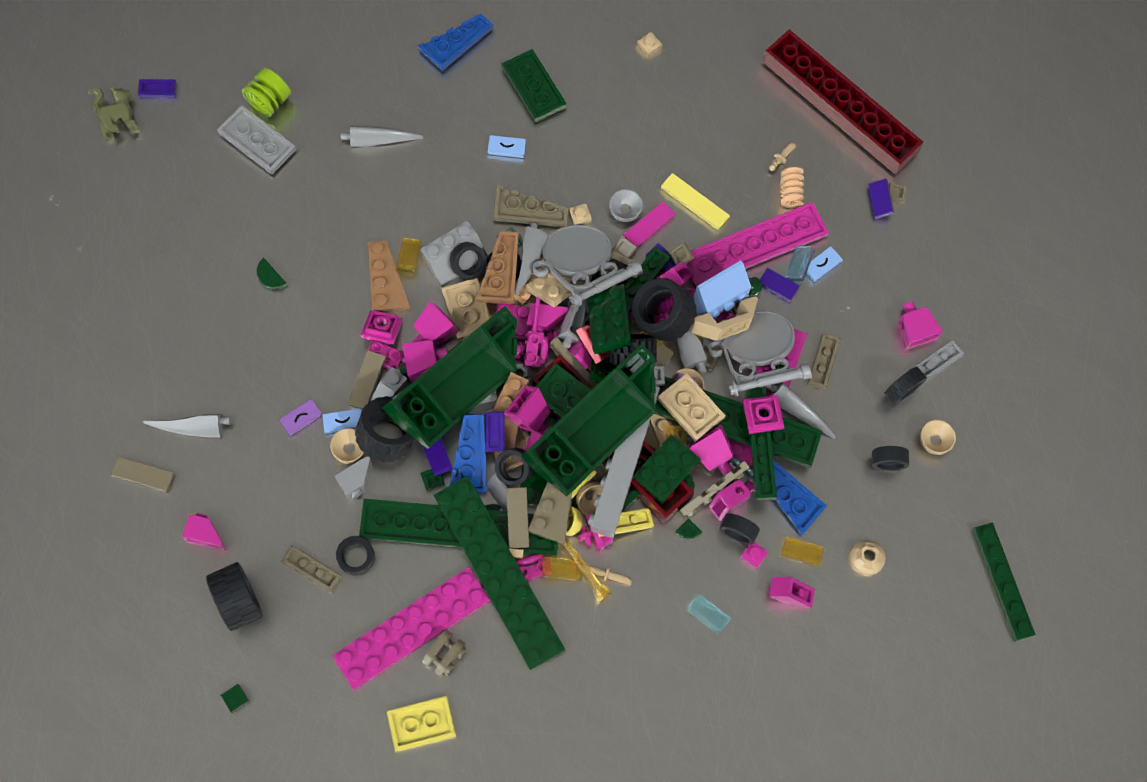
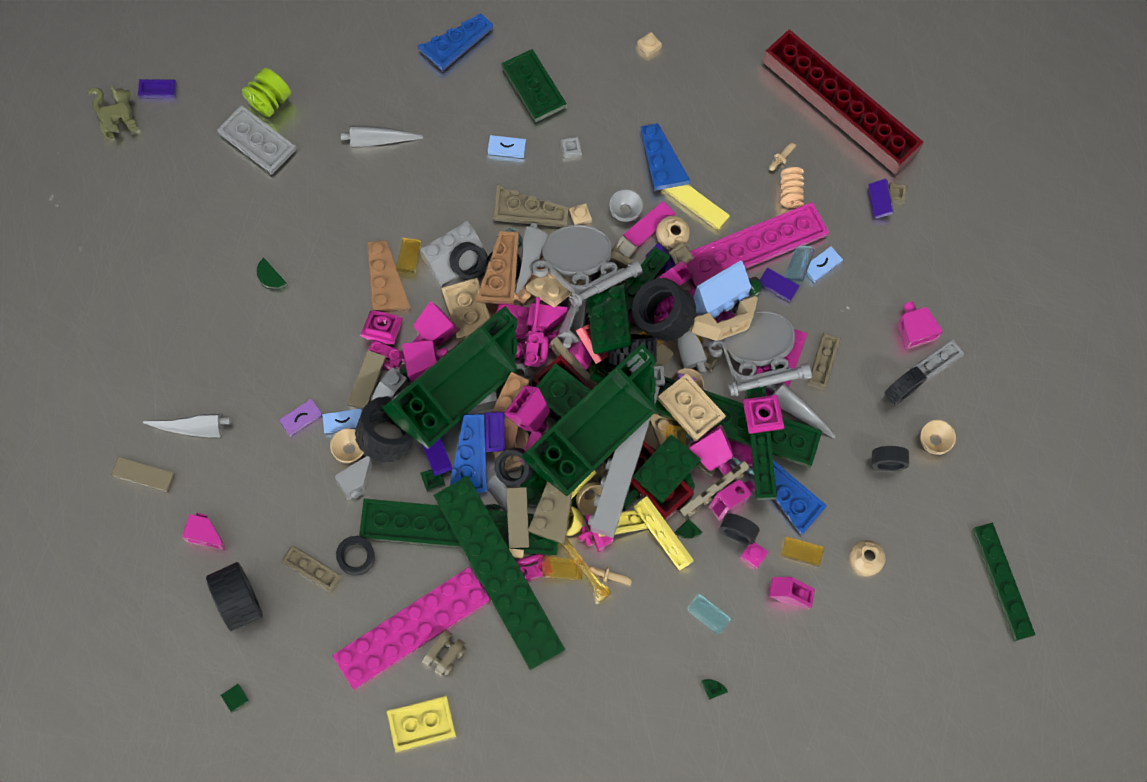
(571, 147): none -> light grey tile
(663, 162): none -> blue wing
(663, 533): none -> light yellow tile
(664, 233): none -> tan piece
(713, 688): none -> dark green tile

